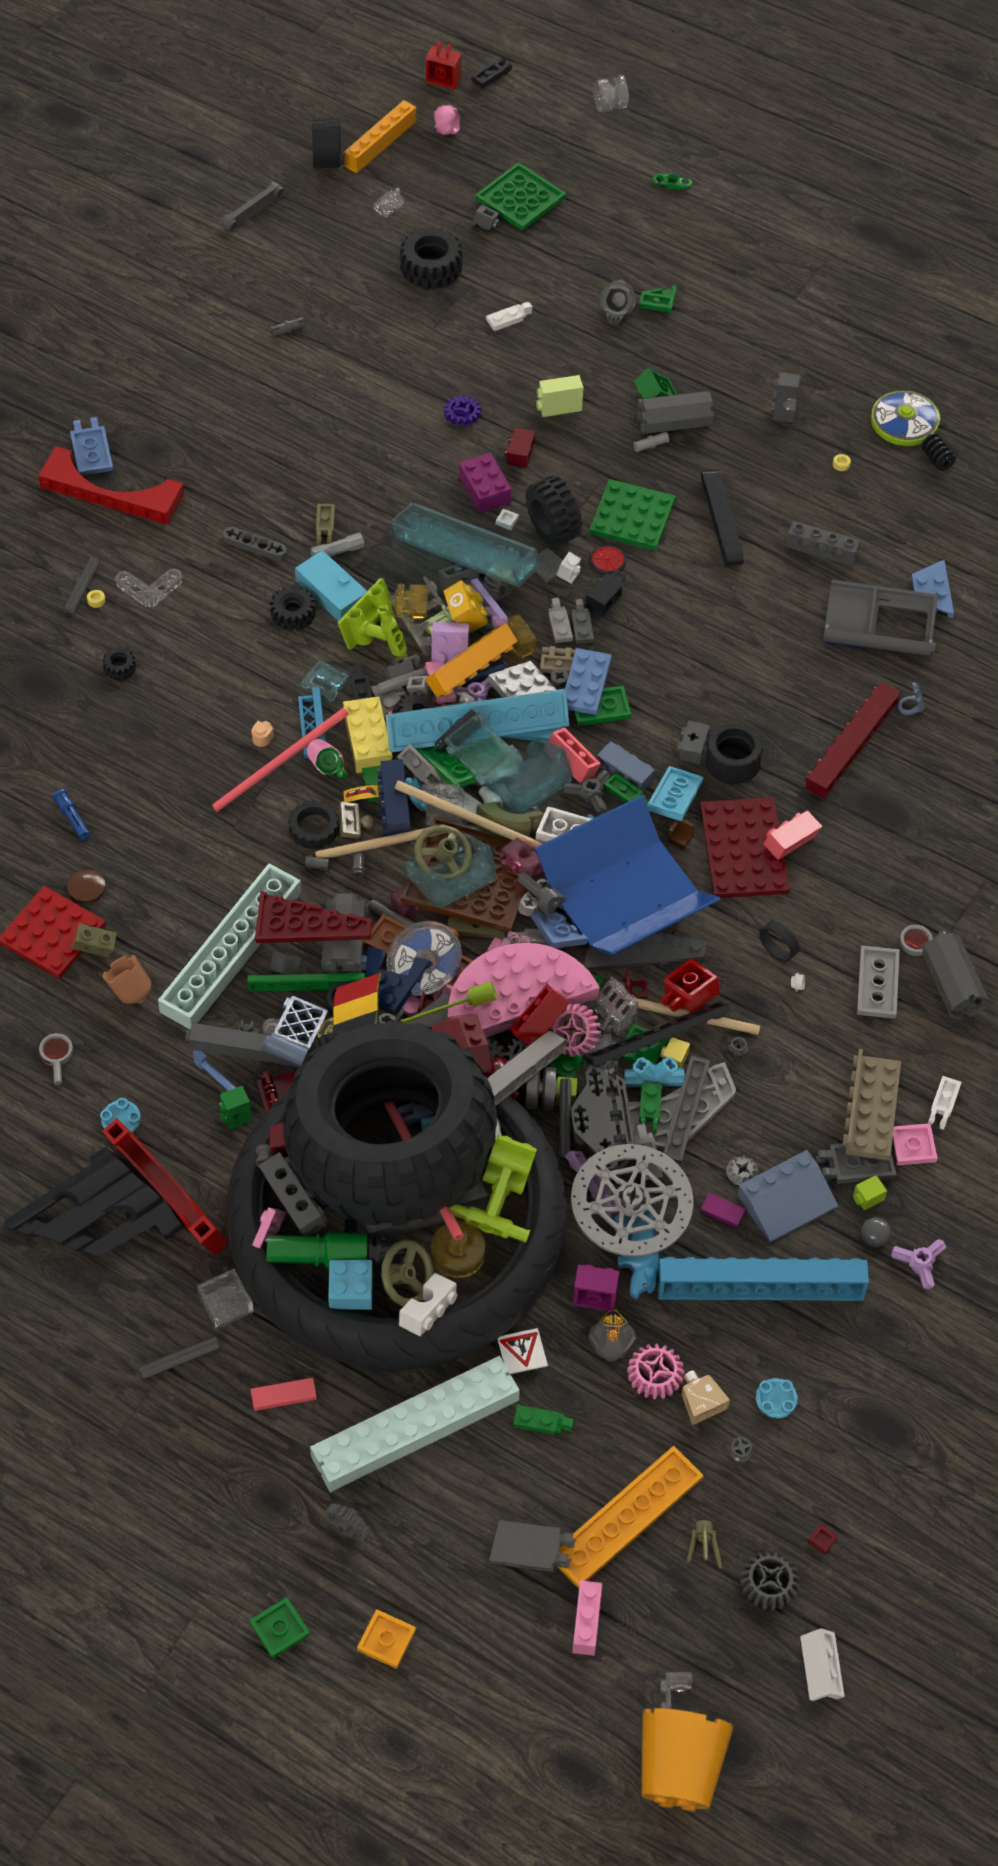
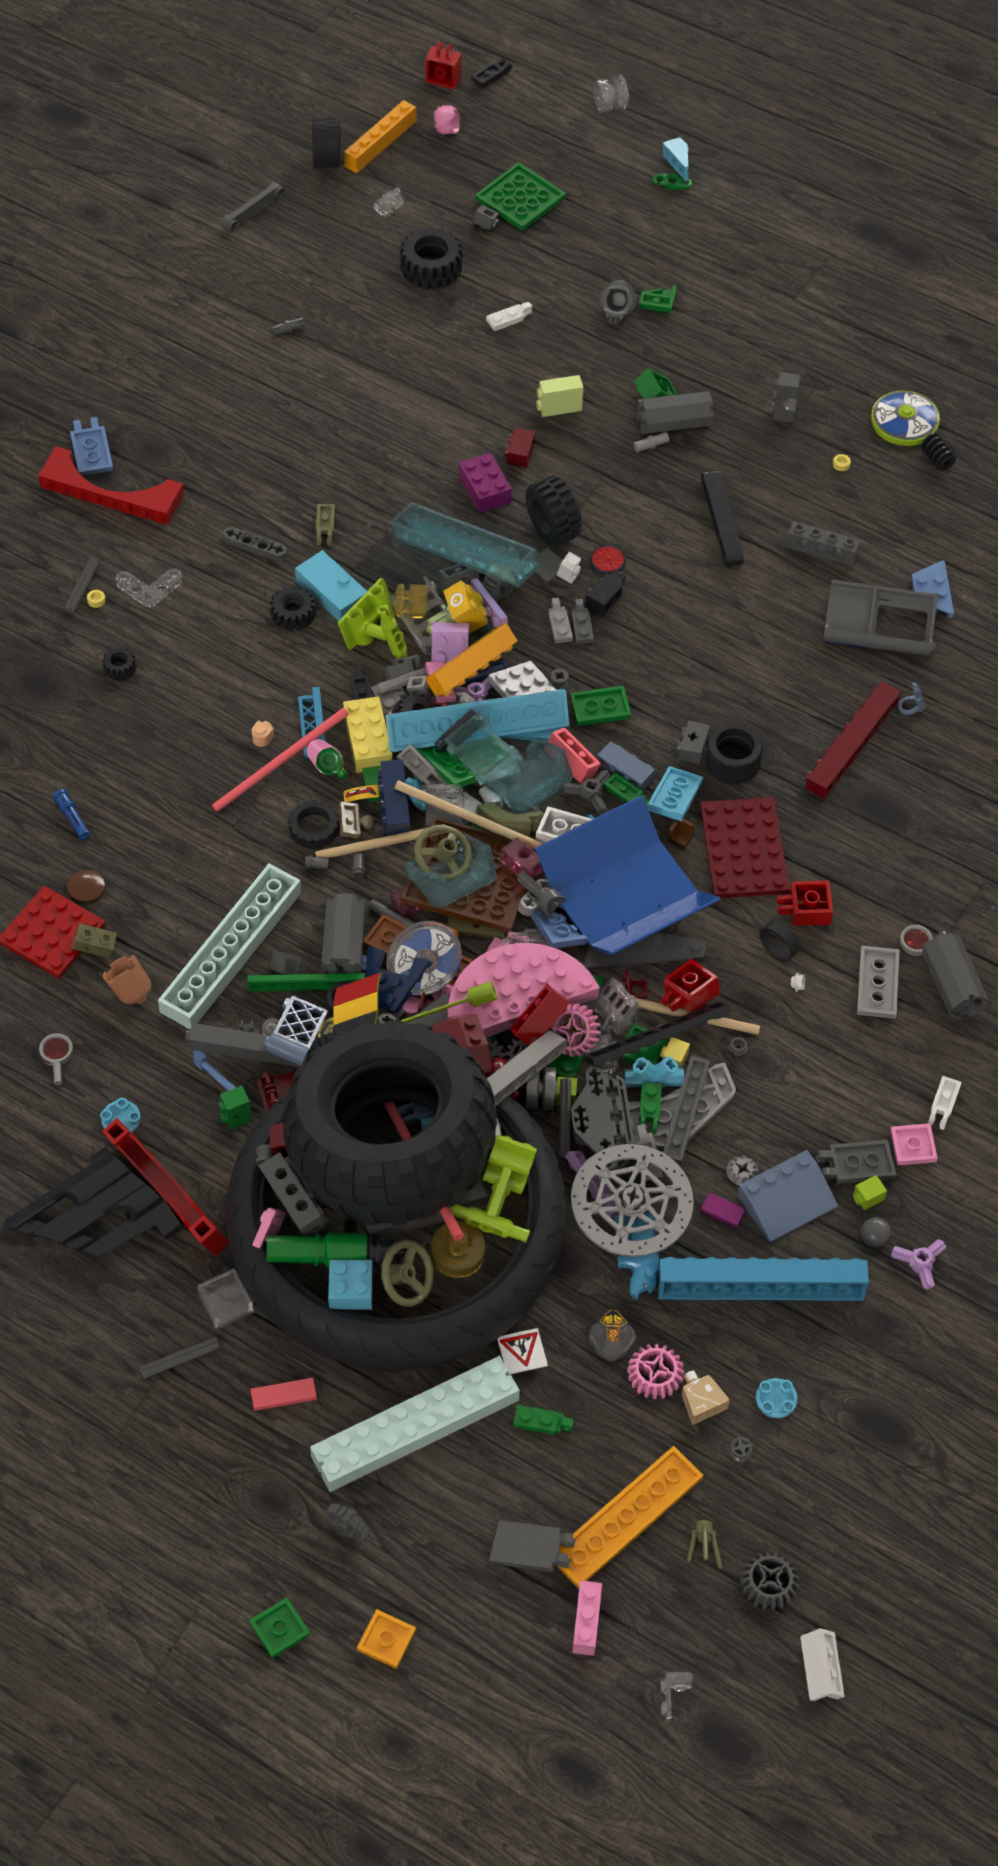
(300, 921): dark red wing -> none
(327, 675): clear light blue plate -> none
(349, 543): light grey axle -> none
(420, 1316): white arch -> none
(462, 410): dark purple gear -> none
(507, 519): white tile -> none
(525, 638): clear yellow brick -> none
(552, 661): dark tan plate -> none
(587, 680): medium blue plate -> none
(595, 1287): magenta brick -> none
(632, 514): green plate -> none
(676, 154): none -> medium azure slope
(682, 1757): light orange cone -> none
(792, 834): brick -> none
(807, 903): none -> red hinge
(822, 1539): dark red tile -> none
(872, 1107): dark tan bracket -> none

